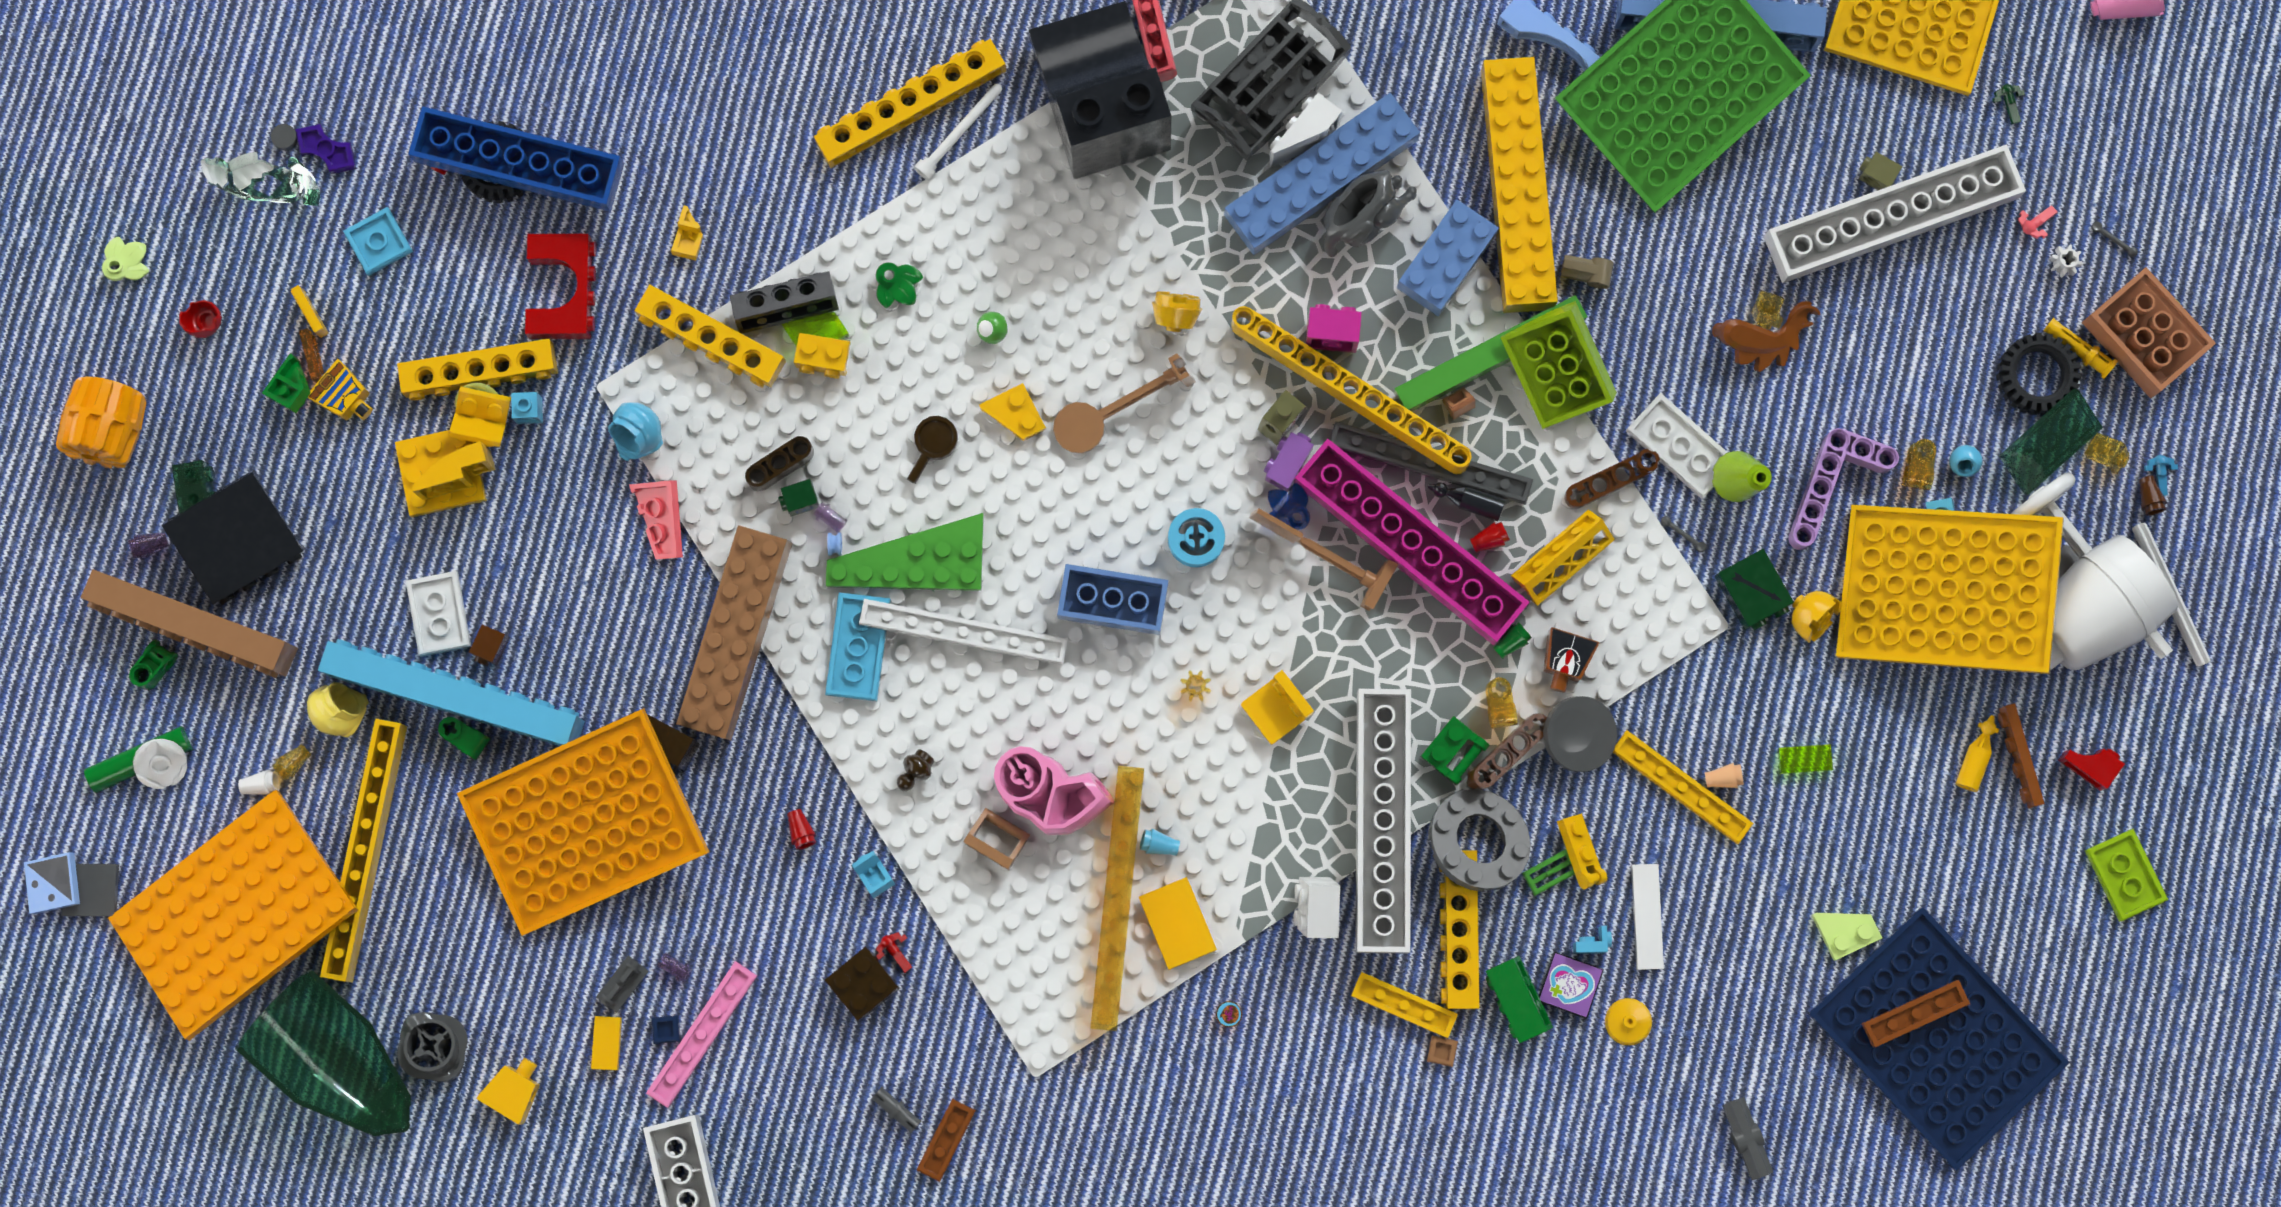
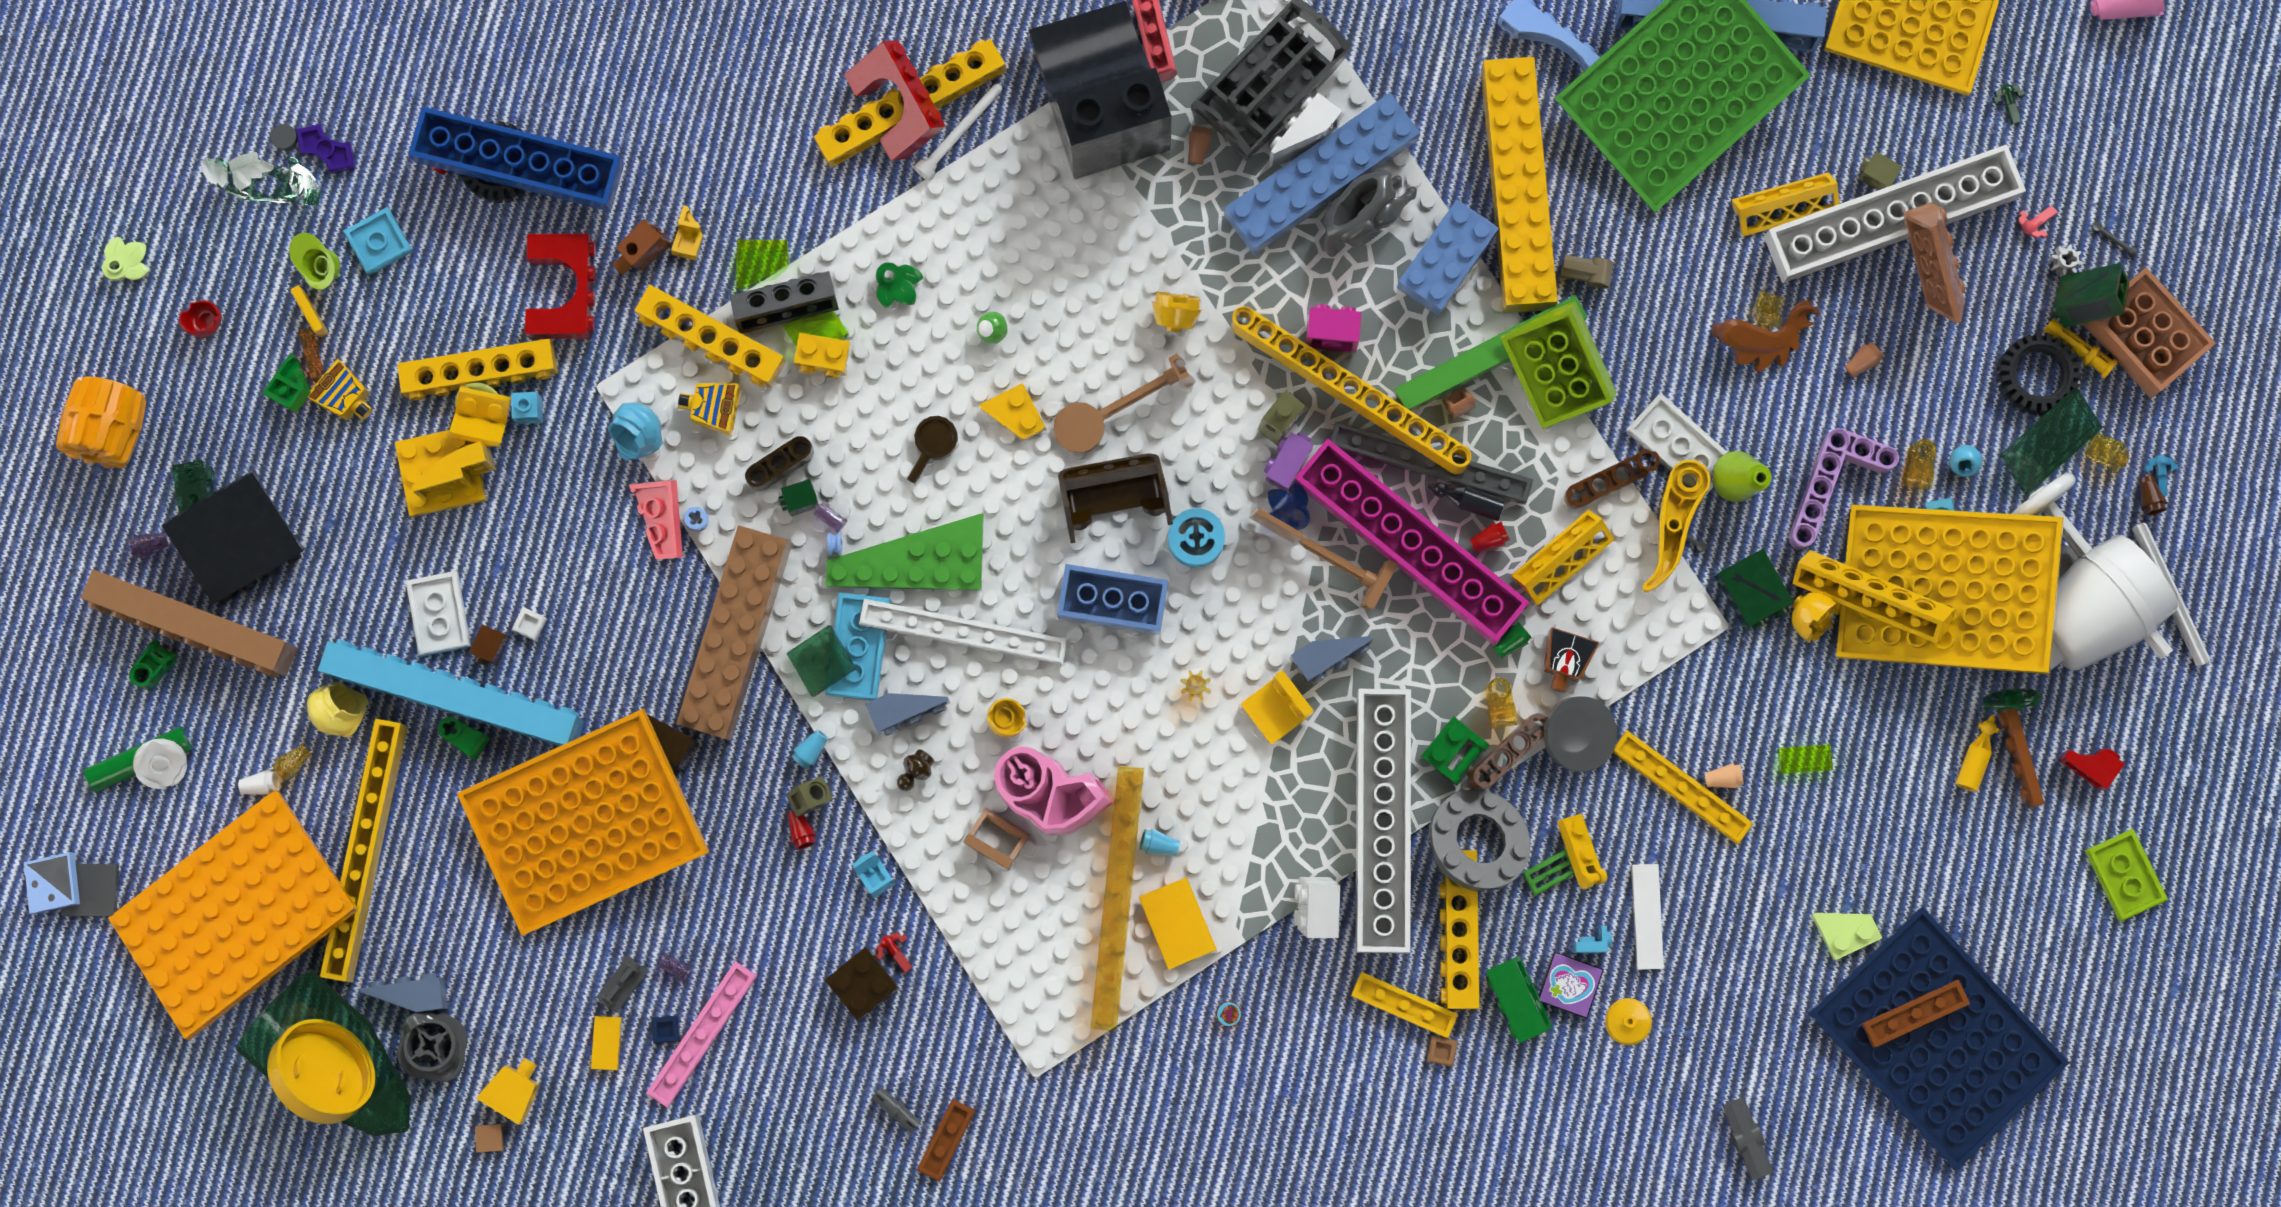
(314, 261): none -> lime piece
(321, 1071): none -> yellow piece
(415, 995): none -> sand blue slope
(489, 1138): none -> medium nougat tile
(529, 624): none -> white tile
(649, 243): none -> dark orange torso
(697, 527): none -> light blue bush
(713, 405): none -> torso
(759, 260): none -> clear neon green wing
(802, 800): none -> olive brick
(810, 749): none -> medium azure cone
(821, 661): none -> clear green tile
(897, 709): none -> sand blue slope
(920, 117): none -> arch
(1006, 717): none -> yellow hair
(1113, 487): none -> dark brown windscreen
(1199, 143): none -> nougat cone
(1322, 655): none -> sand blue slope
(1675, 517): none -> yellow animal
(1784, 196): none -> yellow fence
(1864, 359): none -> nougat cone
(1873, 596): none -> yellow brick
(1935, 260): none -> nougat slope
(2012, 699): none -> dark green wheel
(2091, 295): none -> dark green brick

